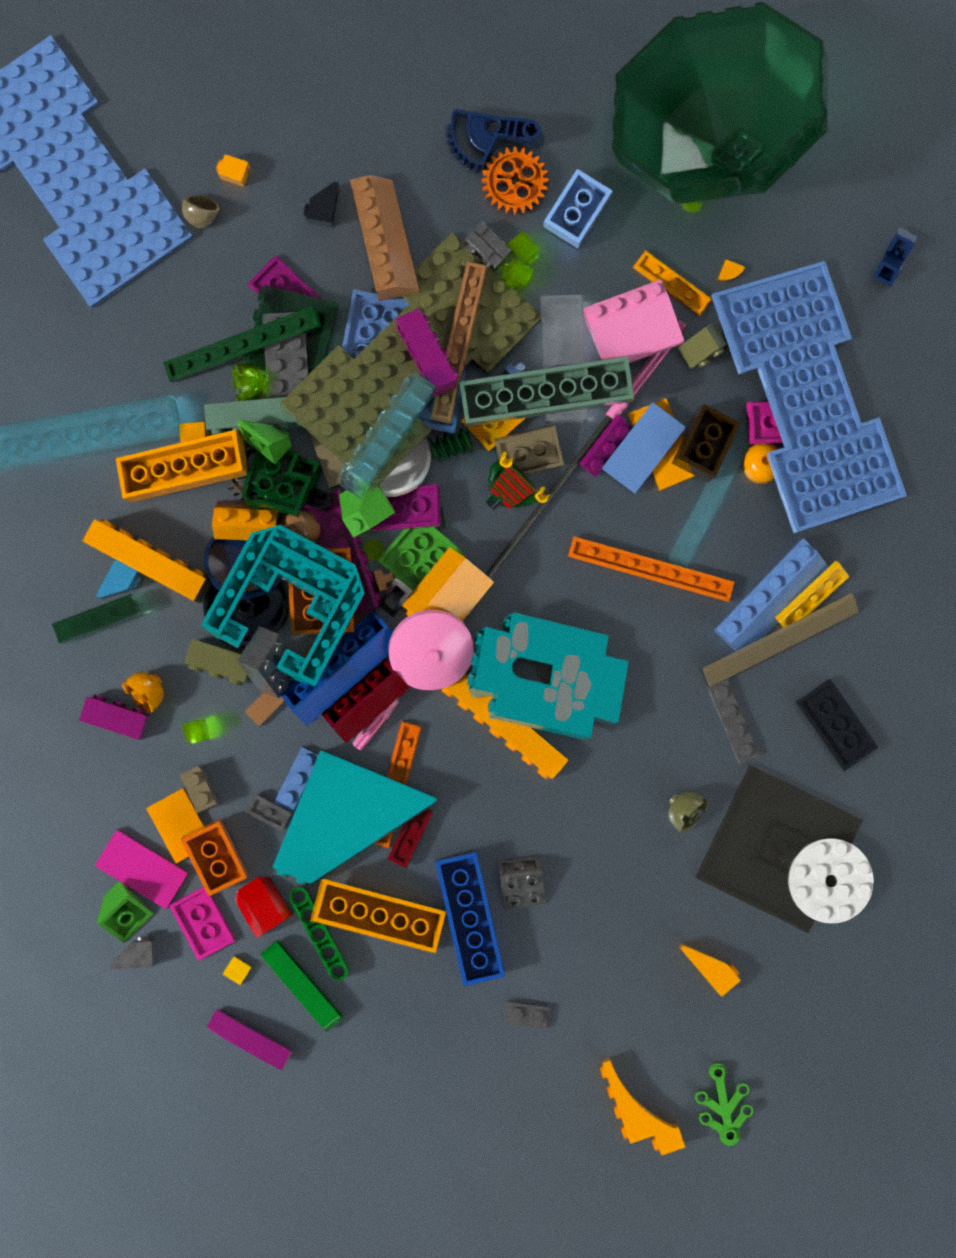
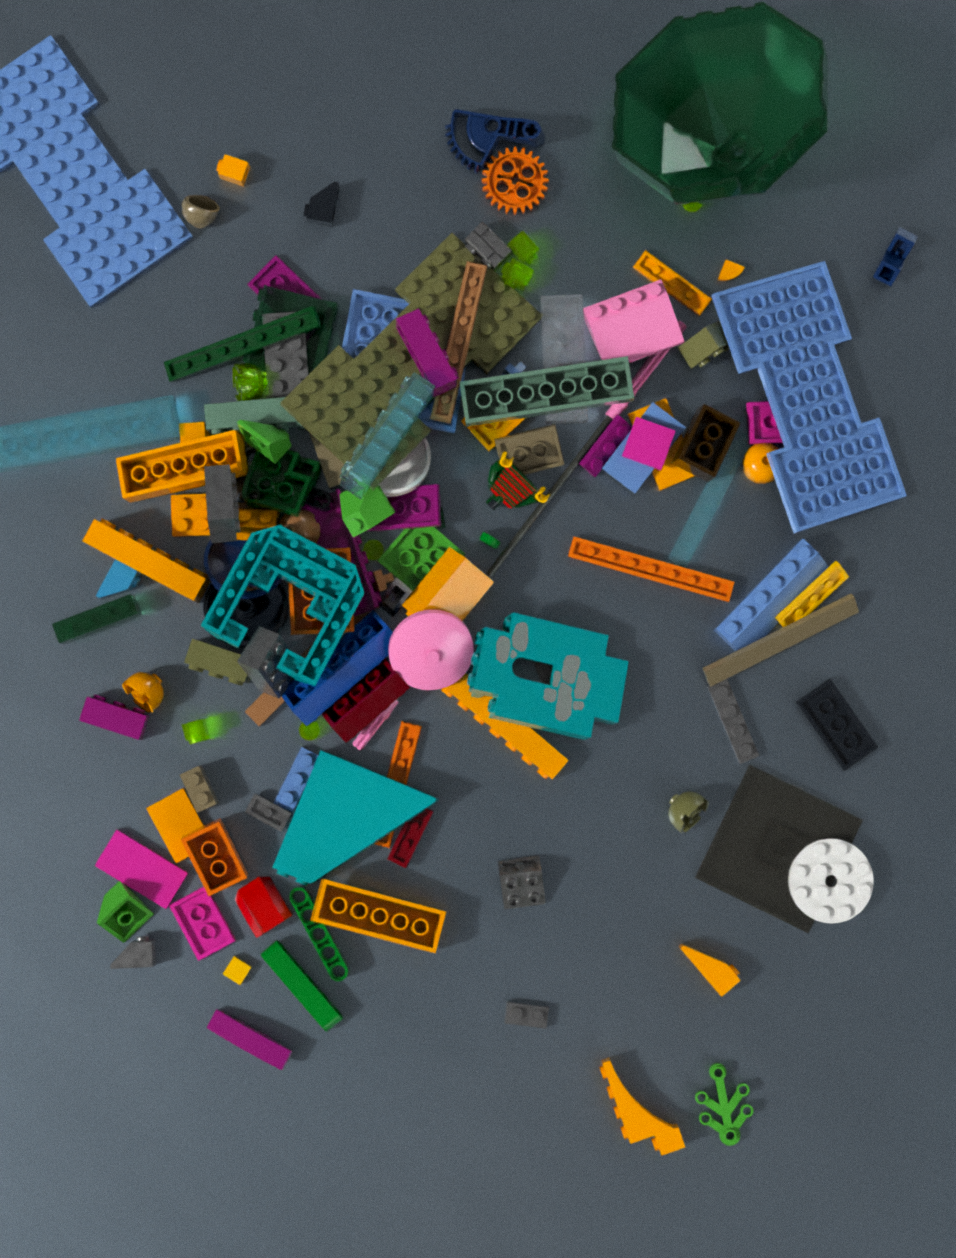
(189, 515): none -> light orange plate
(222, 503): none -> flat silver brick
(309, 732): none -> clear neon green plate
(384, 237): medium nougat slope -> none
(450, 445): dark green piece -> none
(470, 918): blue brick -> none
(489, 540): none -> green tile
(577, 208): light blue brick -> none
(648, 443): none -> dark pink tile

